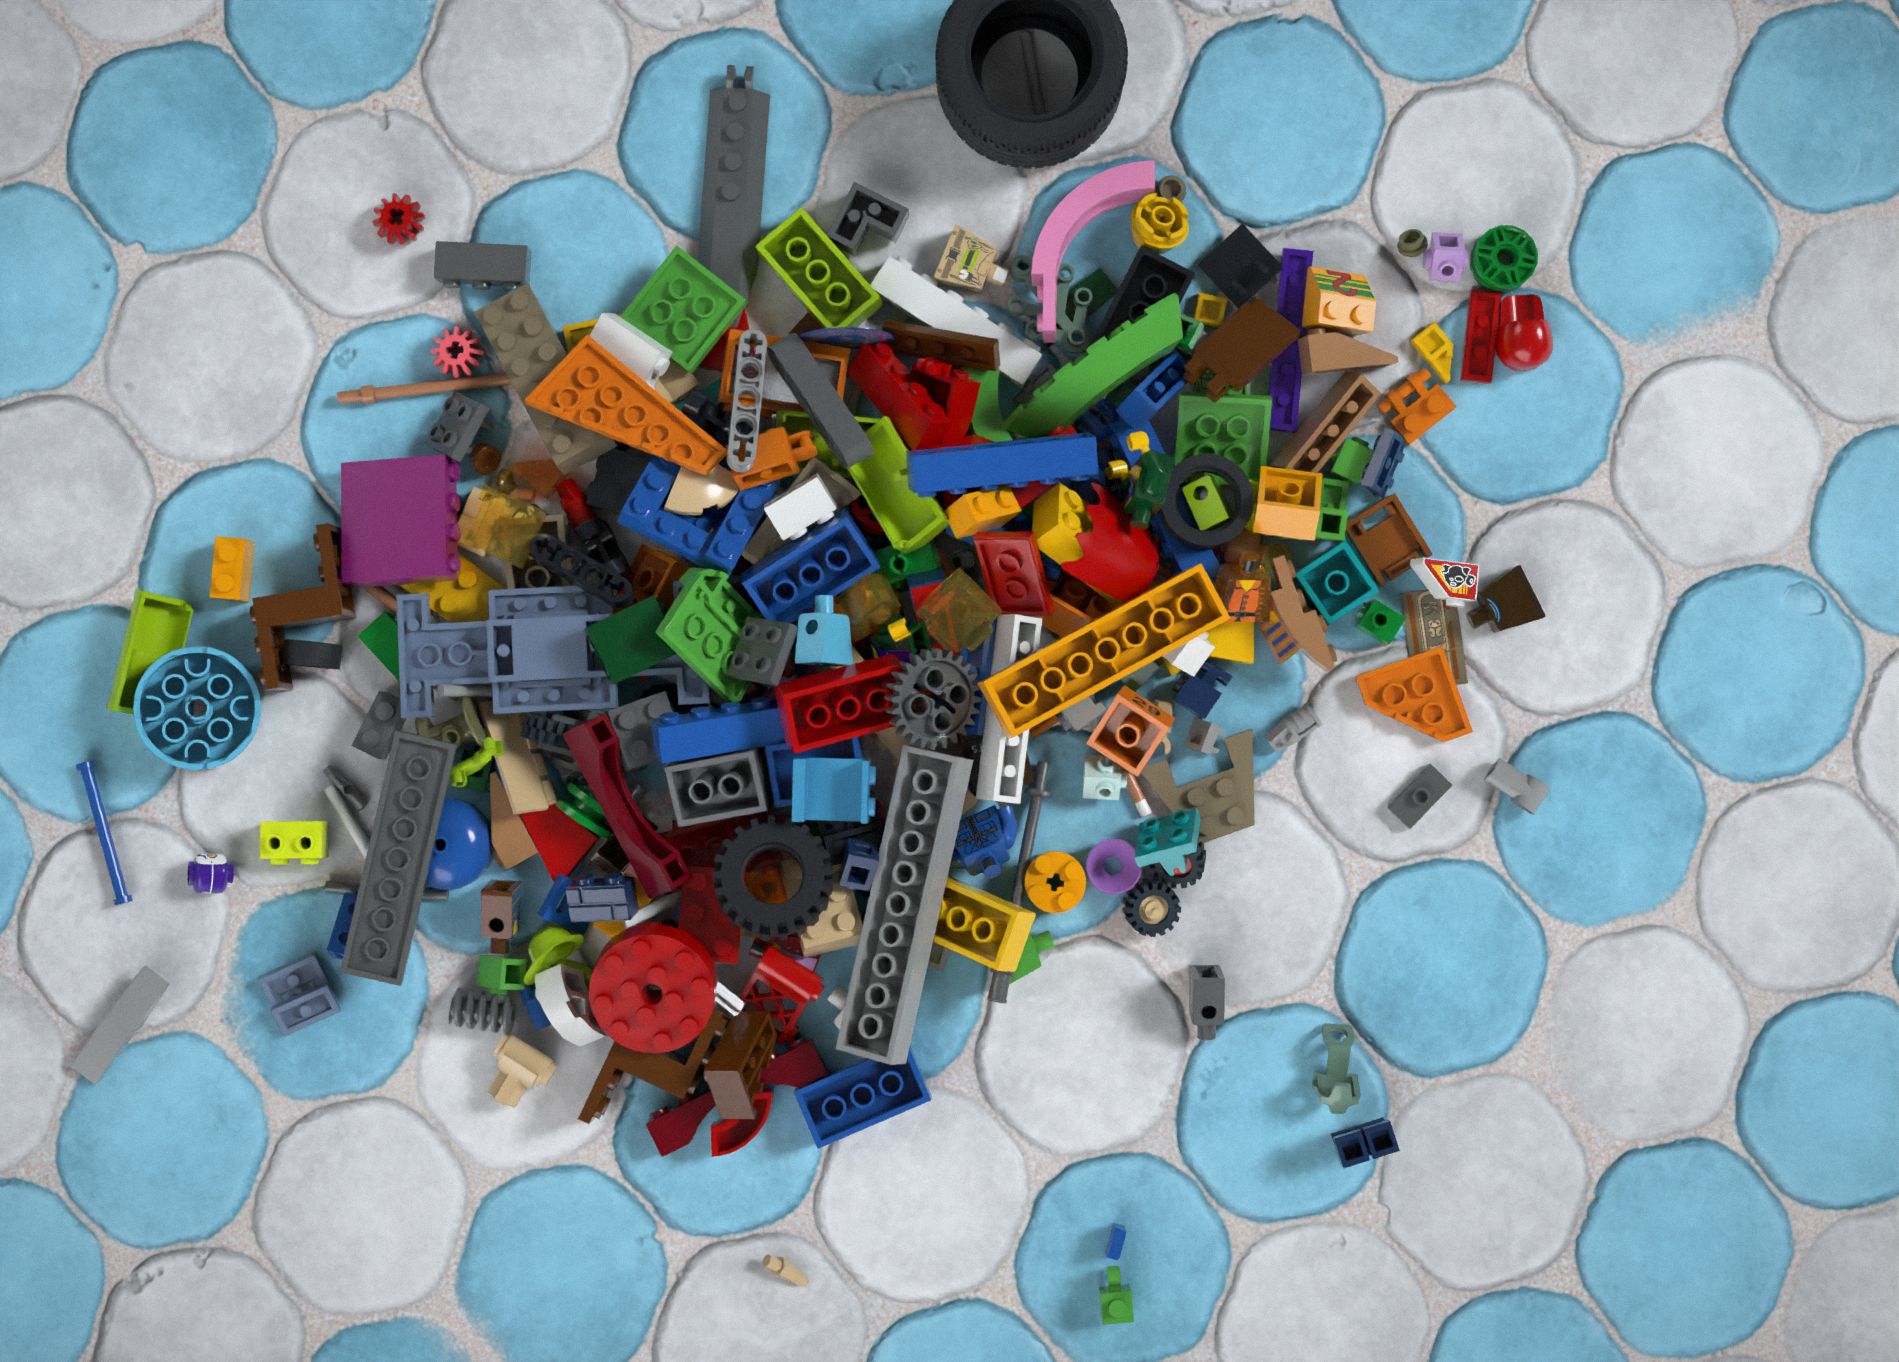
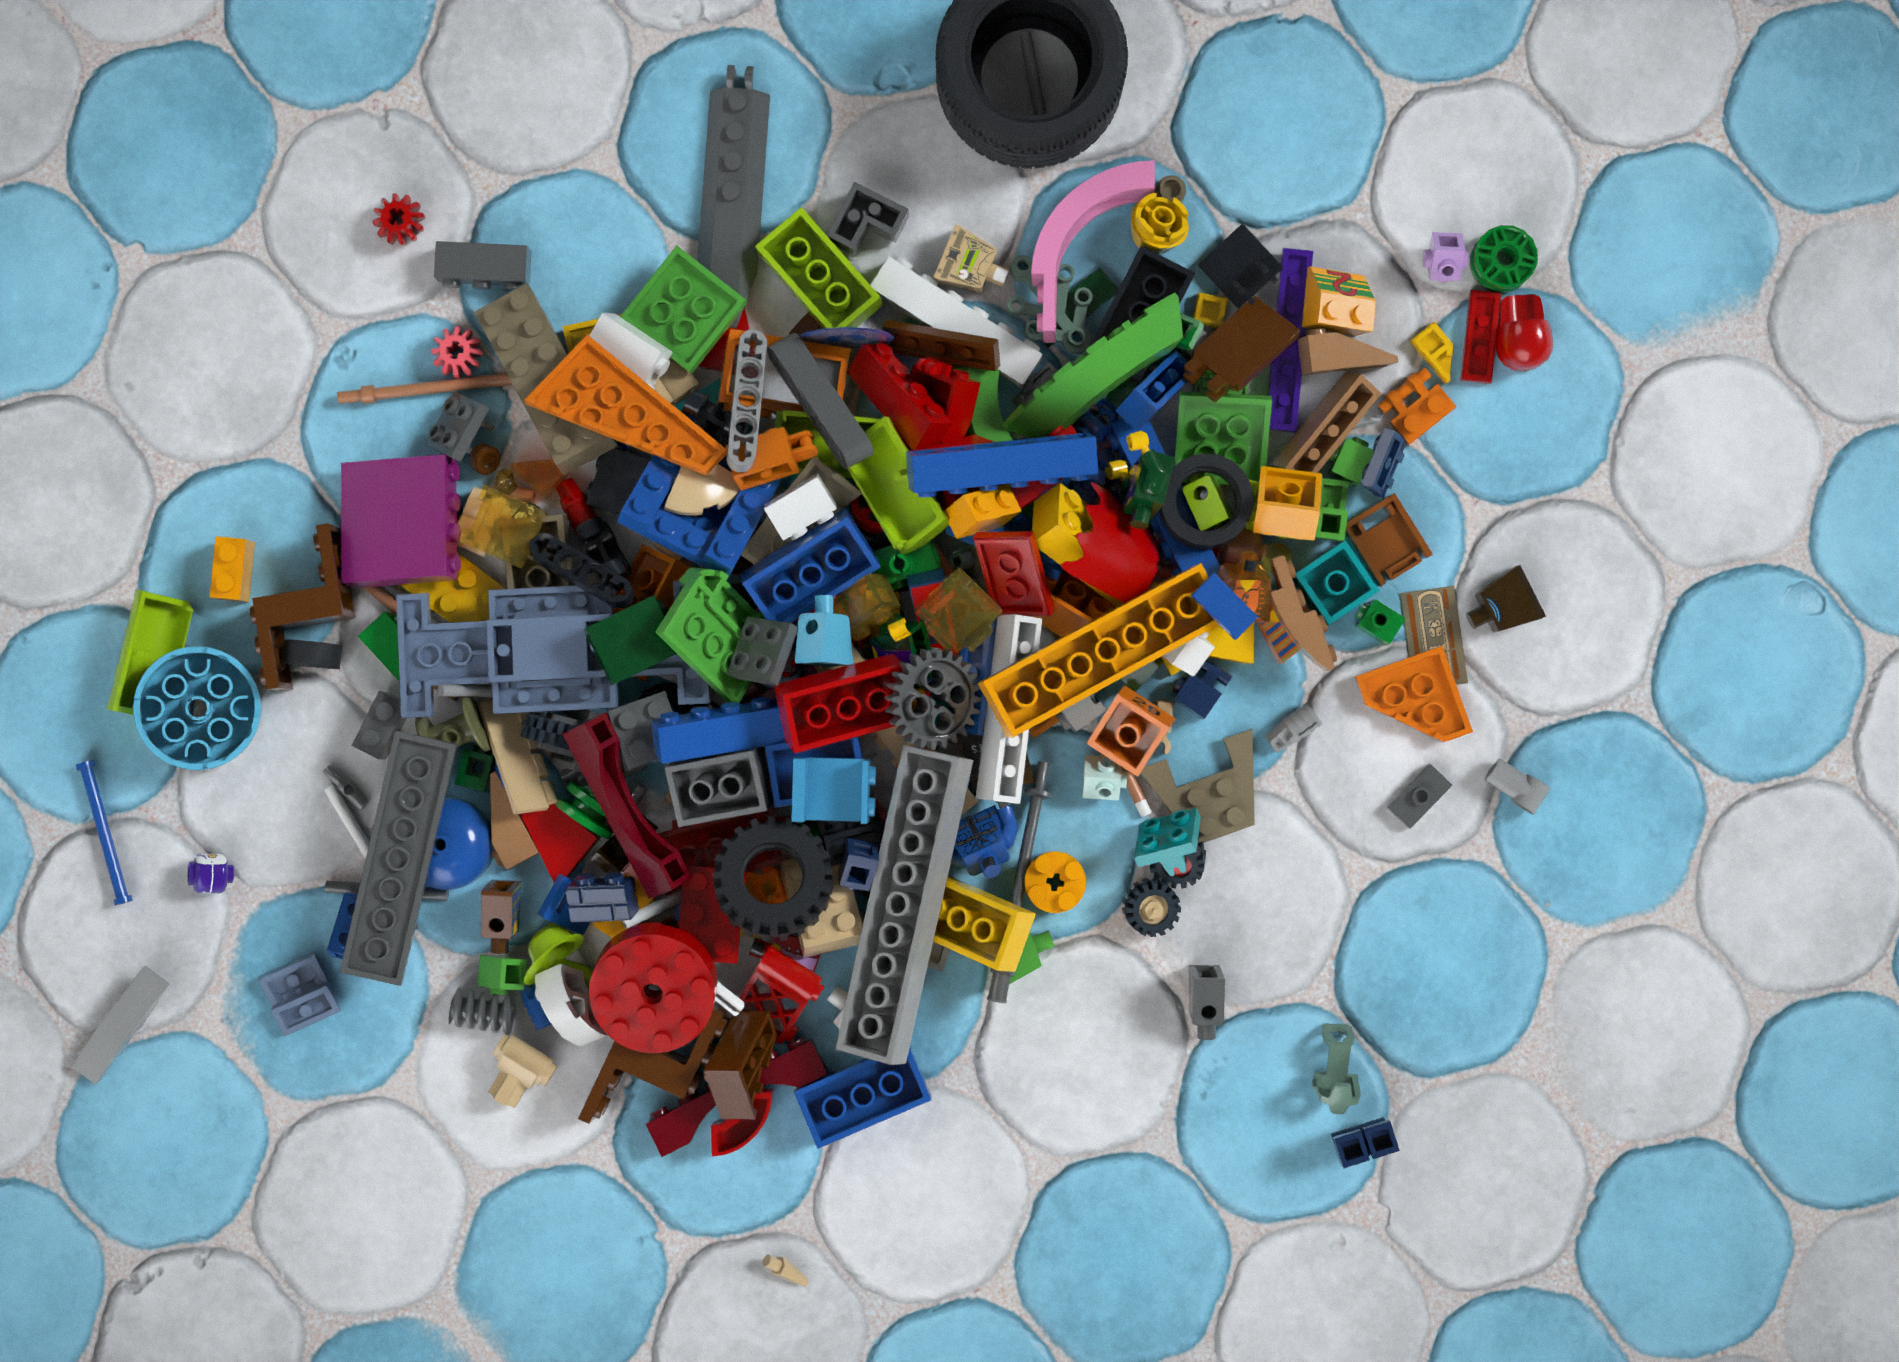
(294, 841): neon yellow brick -> none
(476, 762): lime arm -> none
(1115, 1299): bright green brick -> none
(1116, 883): medium lavender piece -> none
(1116, 1241): blue tile -> none
(1203, 736): light grey tile -> none
(1224, 606): none -> blue tile
(1412, 243): olive plate -> none
(1448, 579): slope -> none

